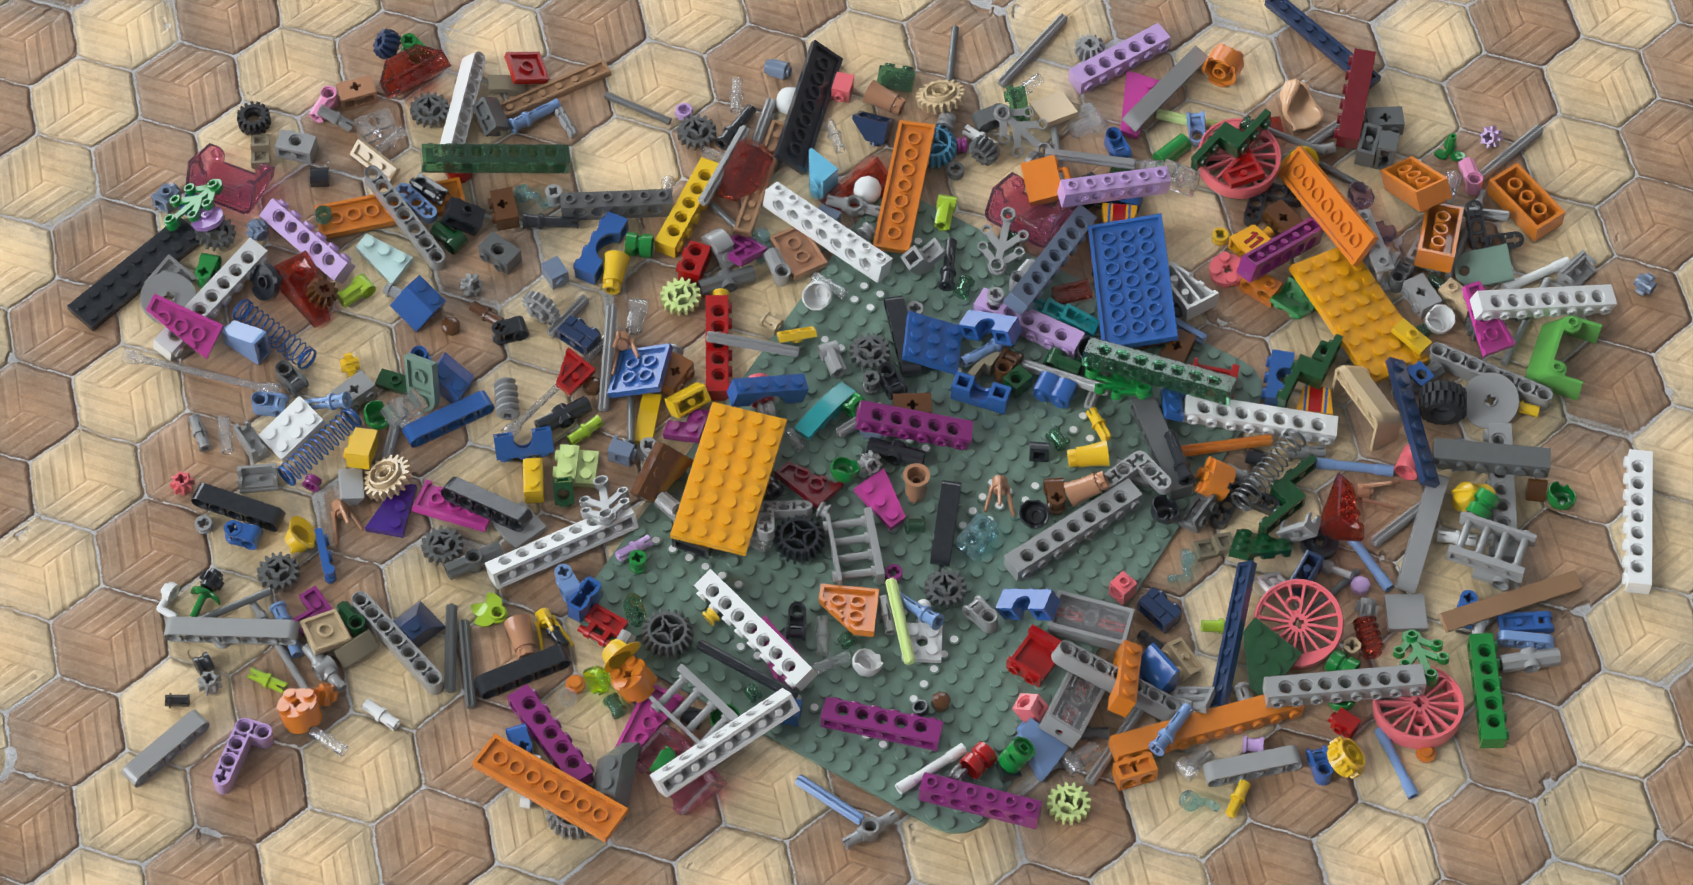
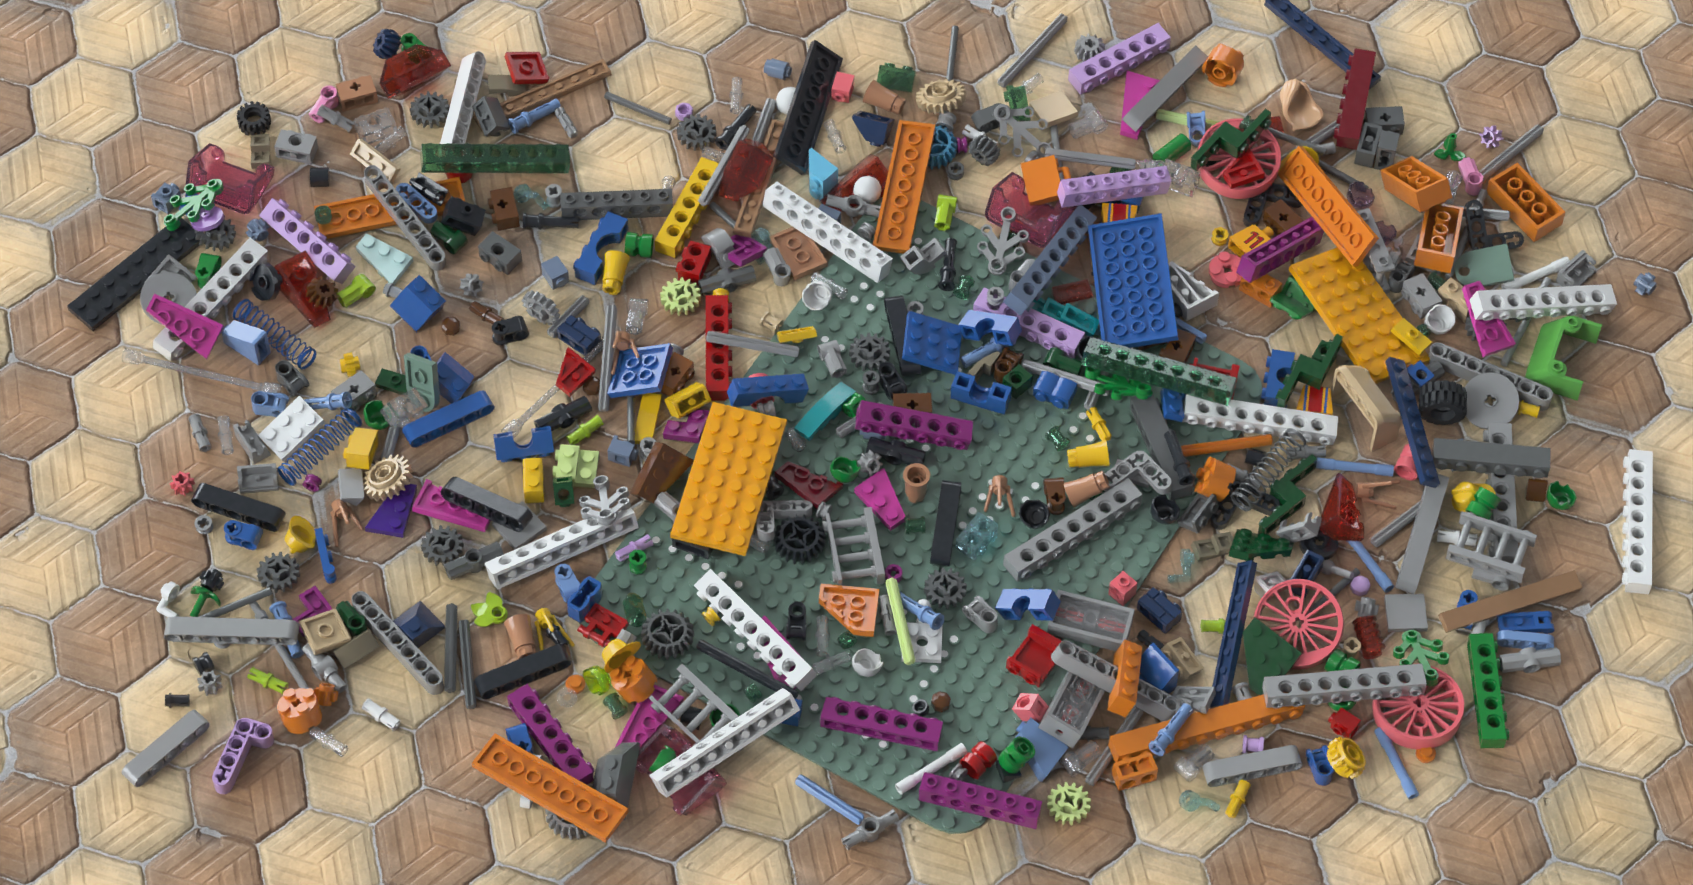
(506, 398): light grey piece -> none
(1039, 451): black brick -> none
(1117, 146): blue piece -> none

